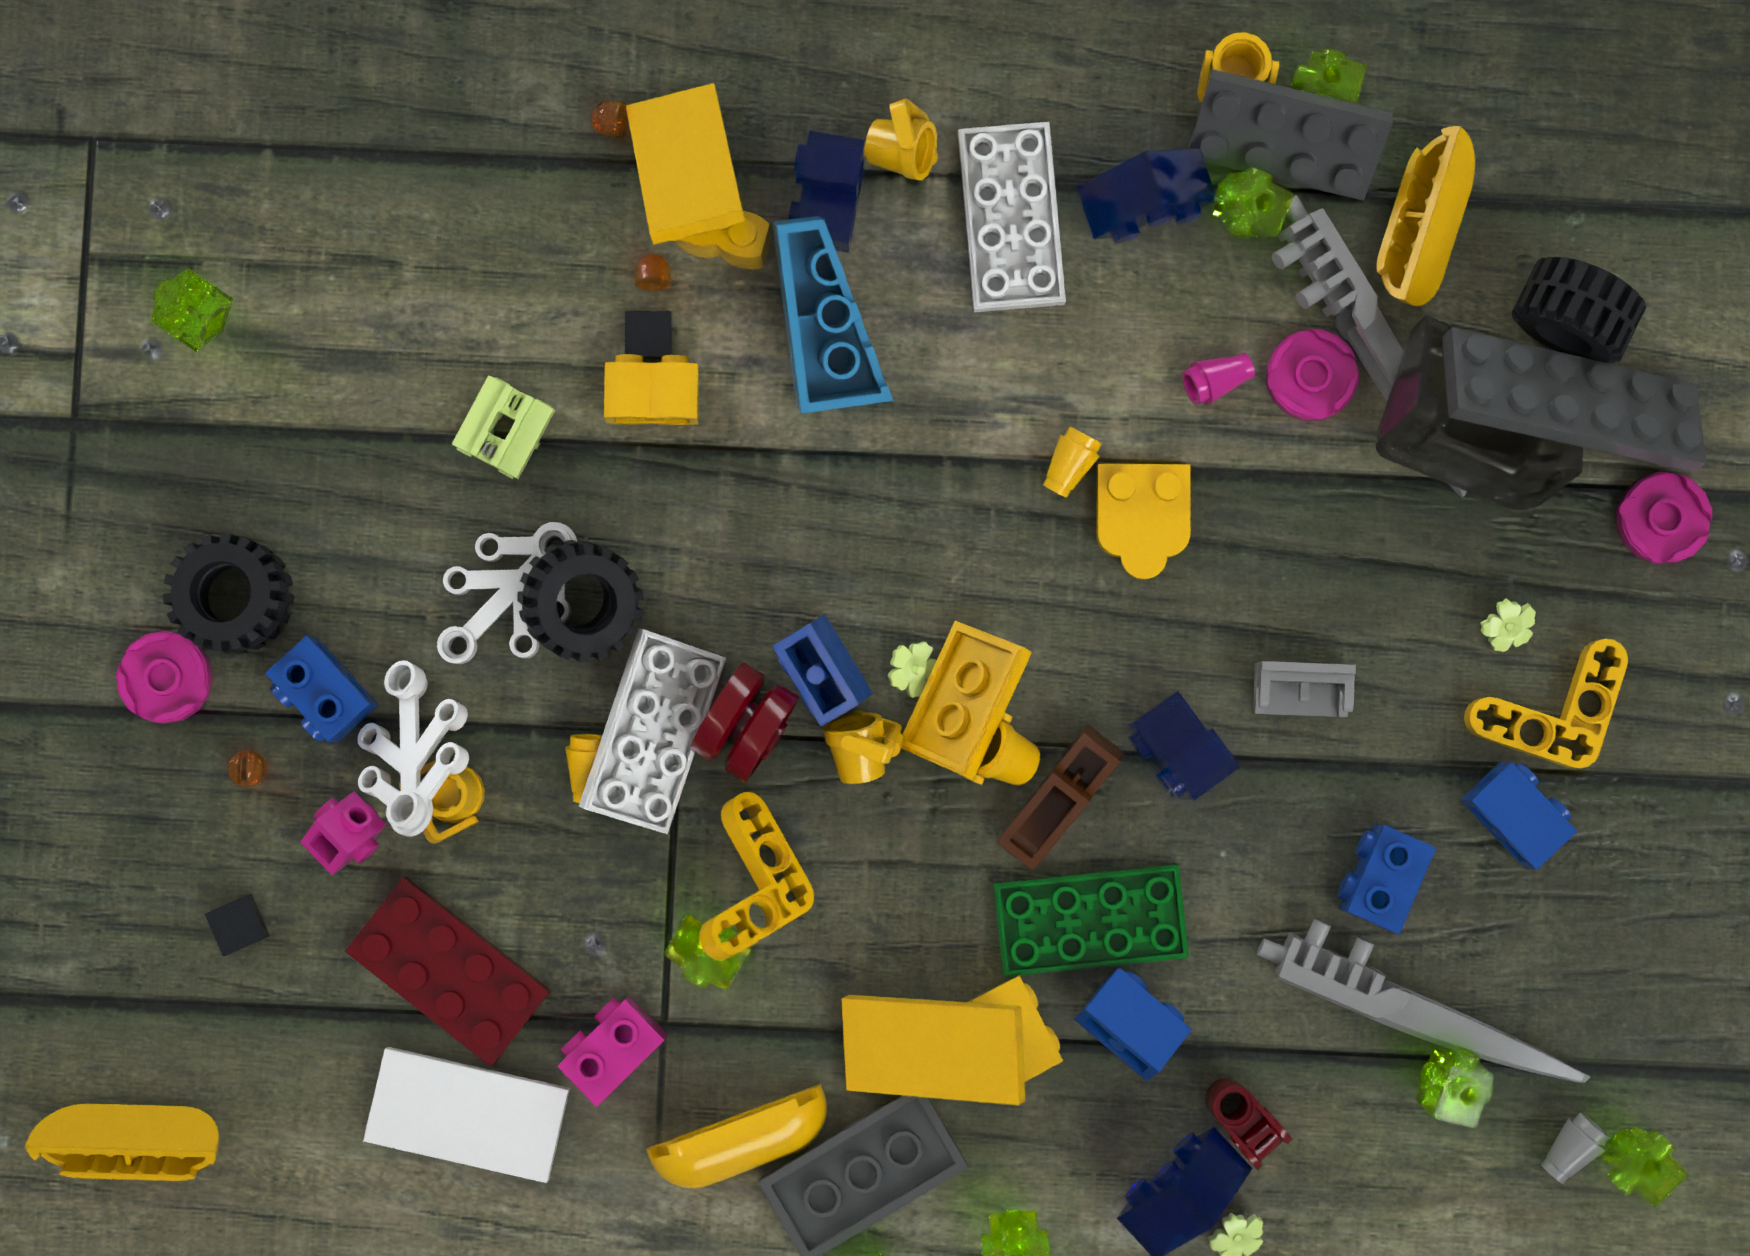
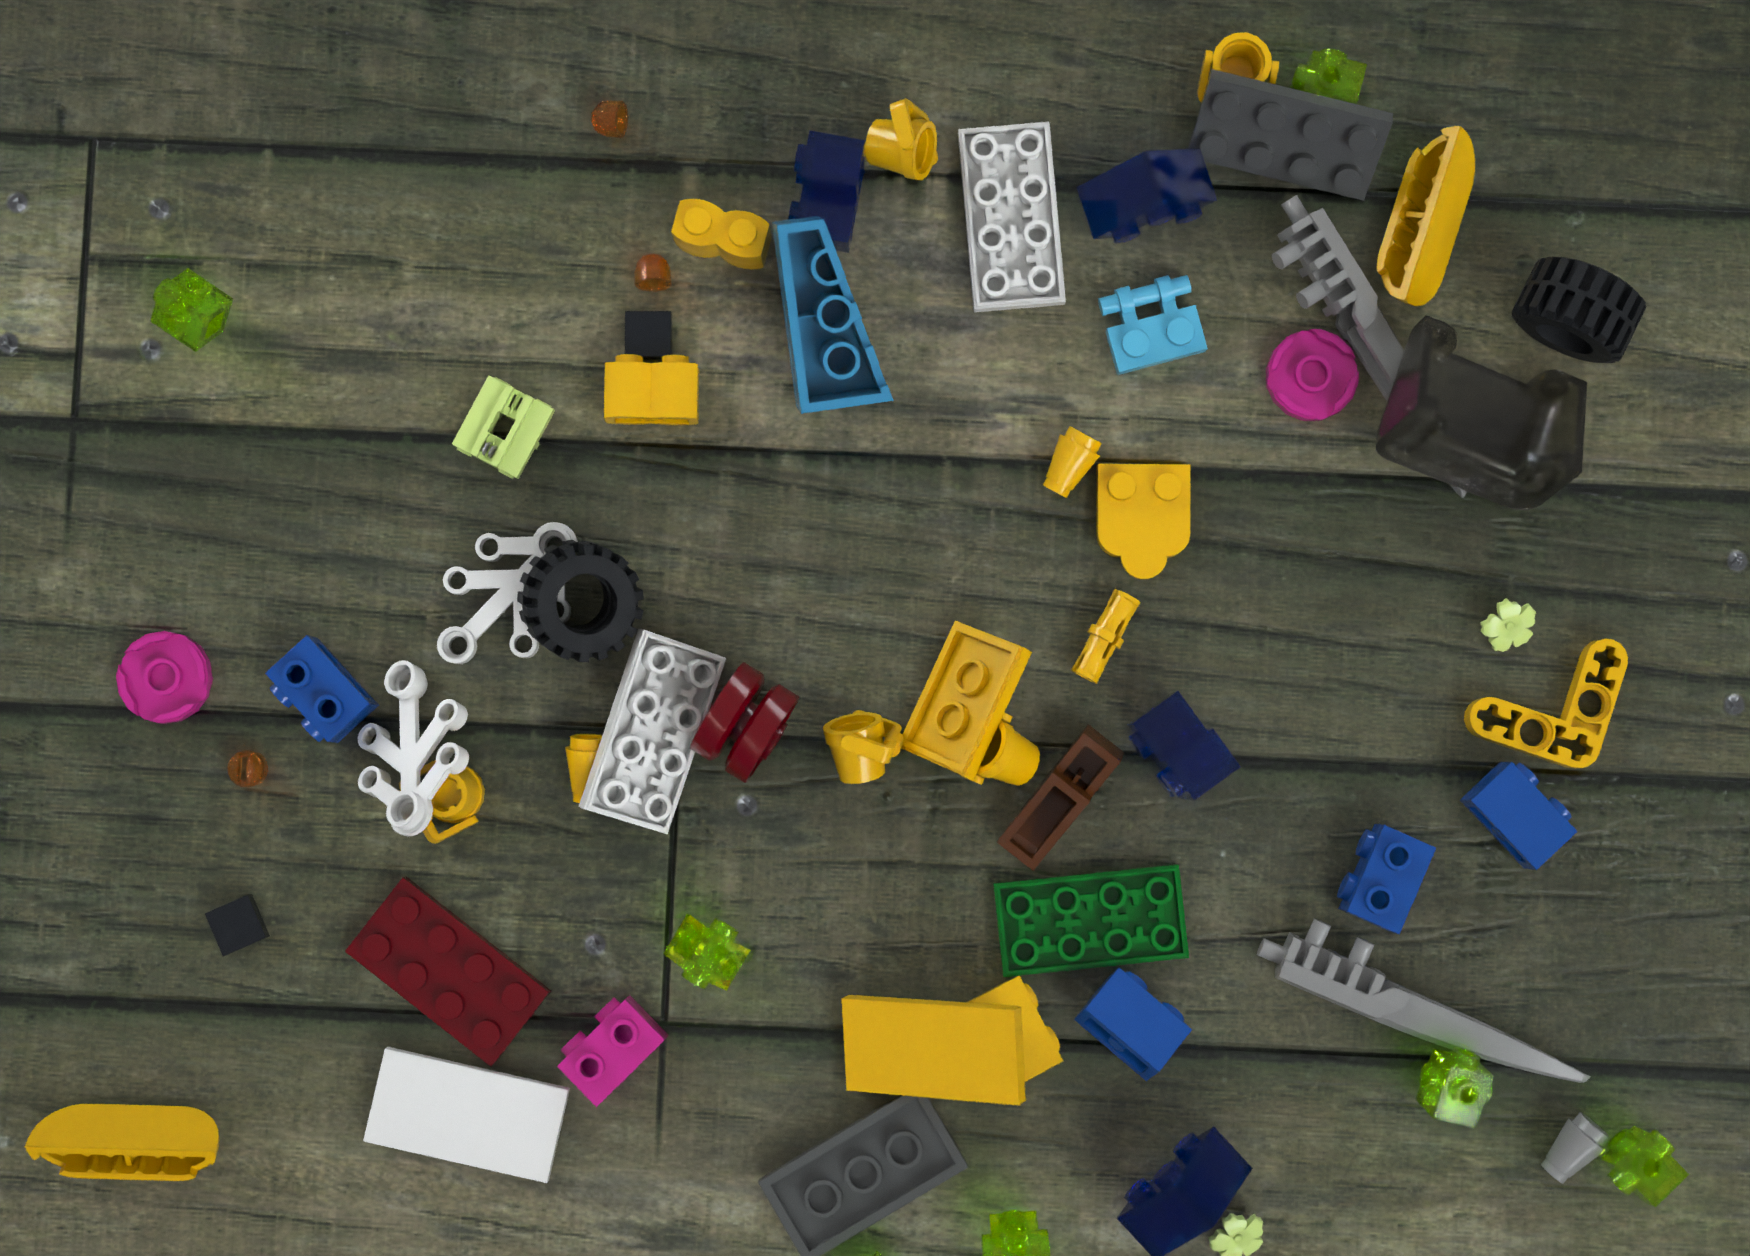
(192, 585): black tyre -> none
(343, 832): dark pink brick -> none
(684, 164): yellow tile -> none
(742, 1141): yellow brick -> none
(771, 893): yellow beam -> none
(822, 670): blue brick -> none
(912, 668): yellowish green plant -> none
(1105, 636): none -> yellow pin
(1155, 338): none -> medium azure plate
(1214, 378): dark pink cone -> none
(1250, 1126): dark red piece -> none
(1251, 204): clear neon green brick -> none
(1303, 689): light grey hinge -> none
(1572, 400): dark grey plate -> none
(1664, 518): dark pink tile -> none

